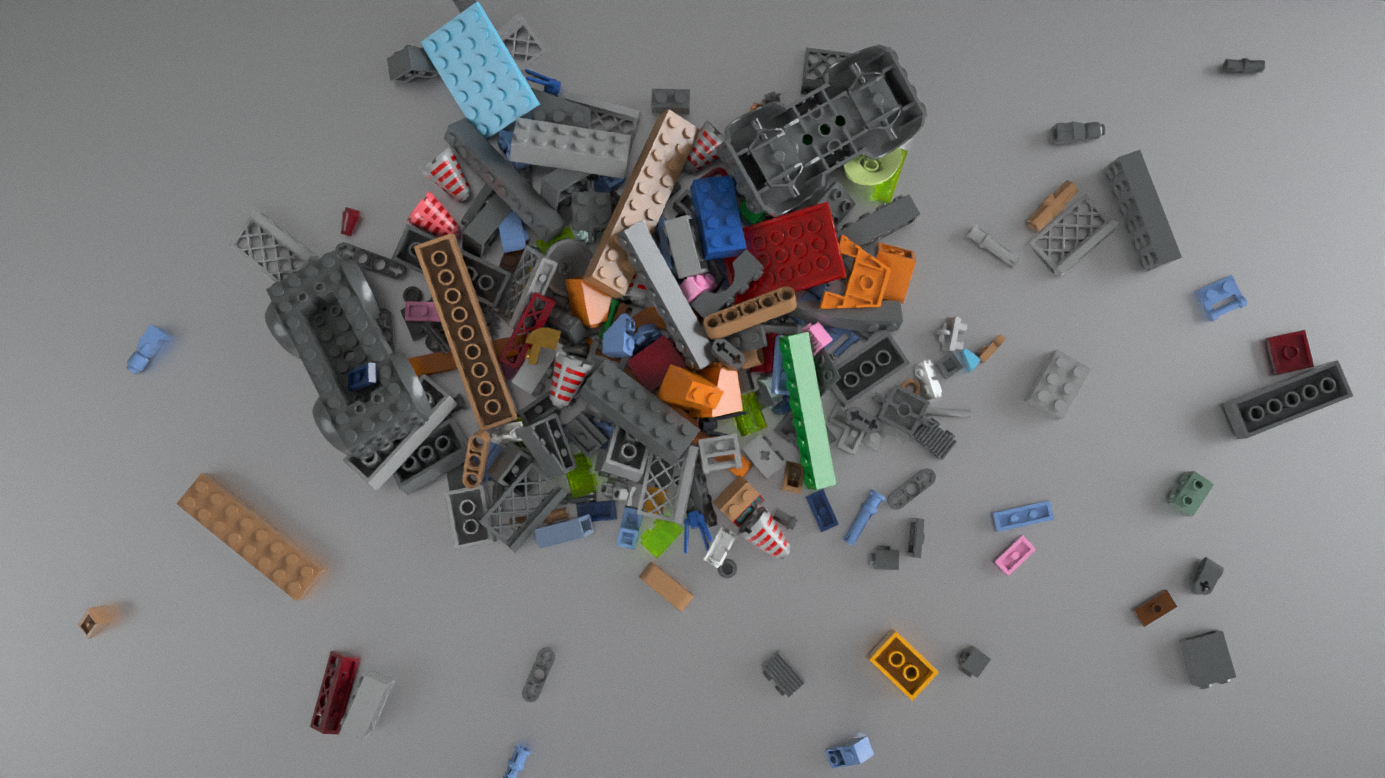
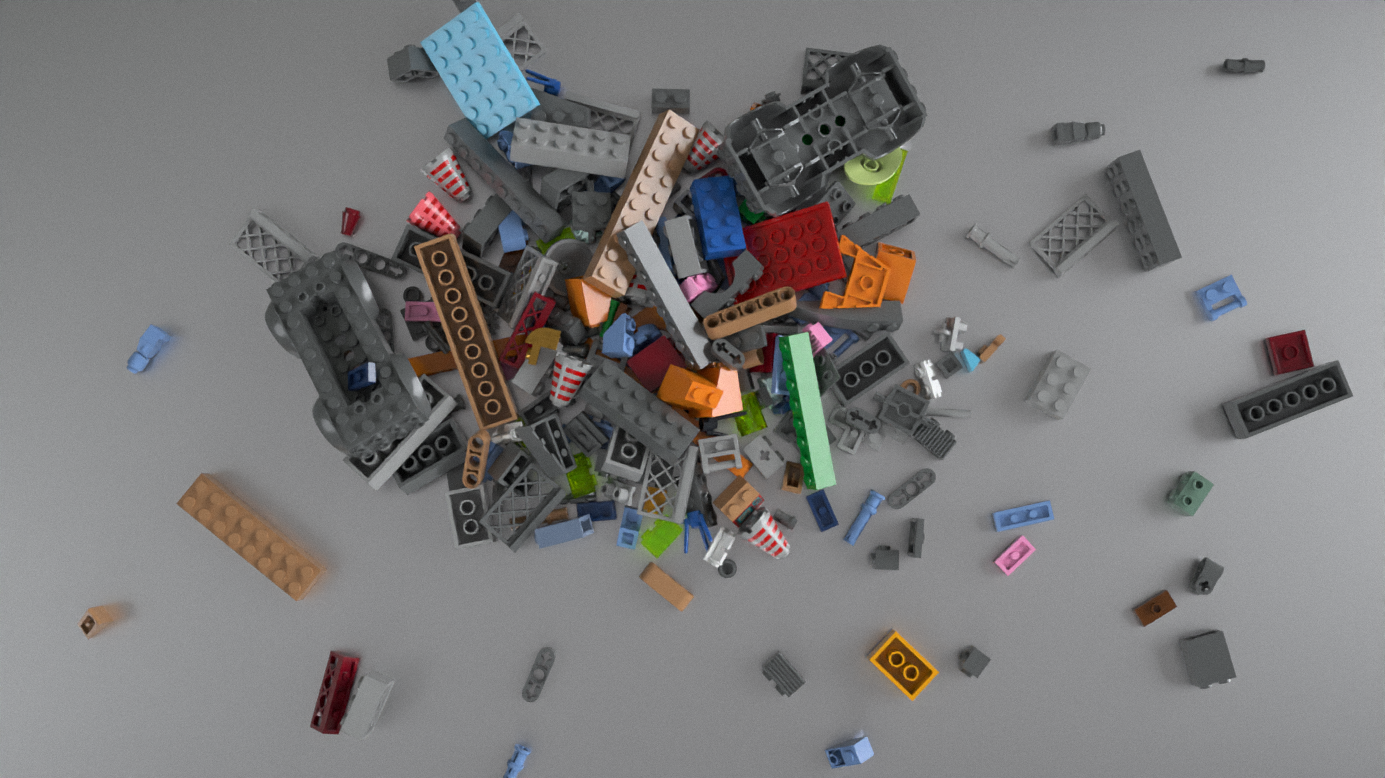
(478, 203): dark grey beam -> none
(1052, 205): medium nougat piece -> none

